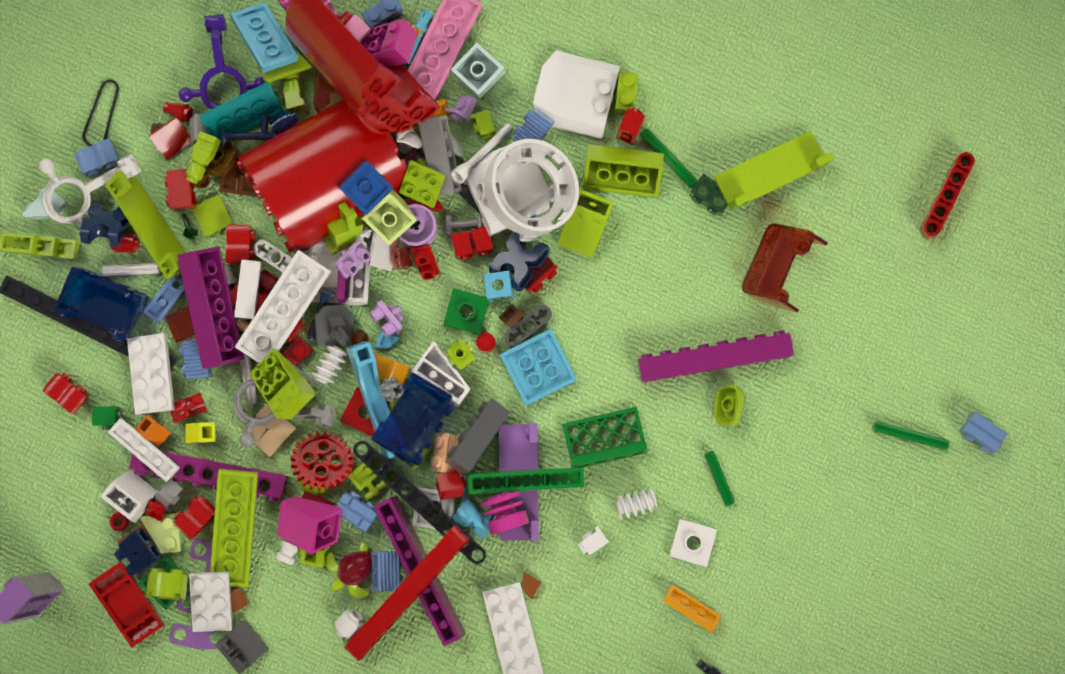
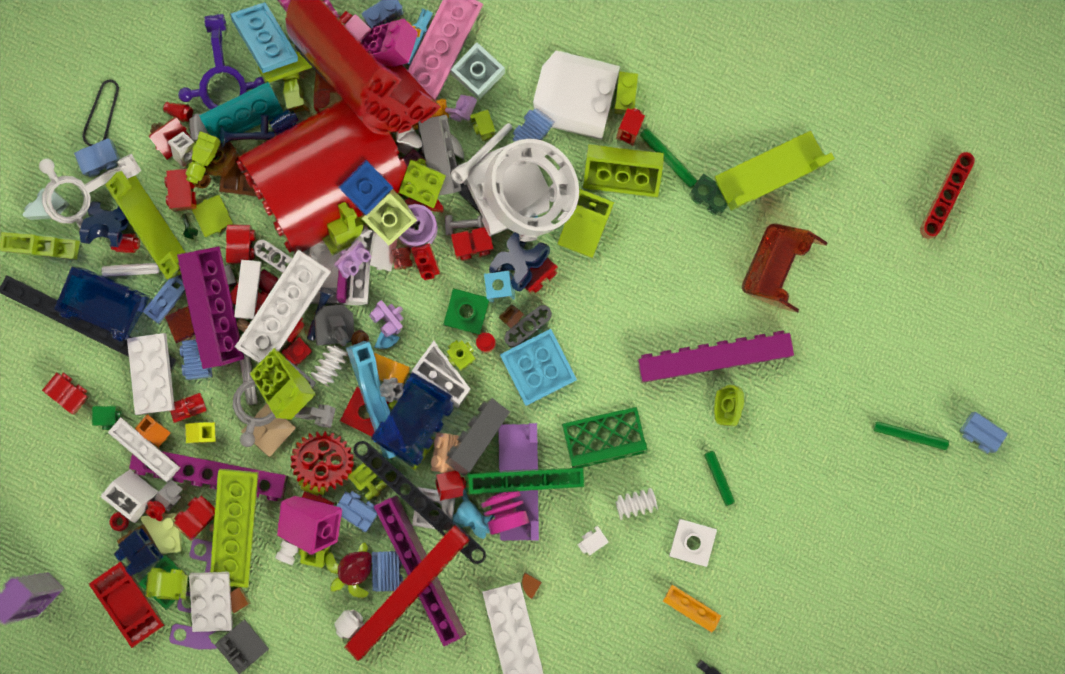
(182, 148): none -> white brick

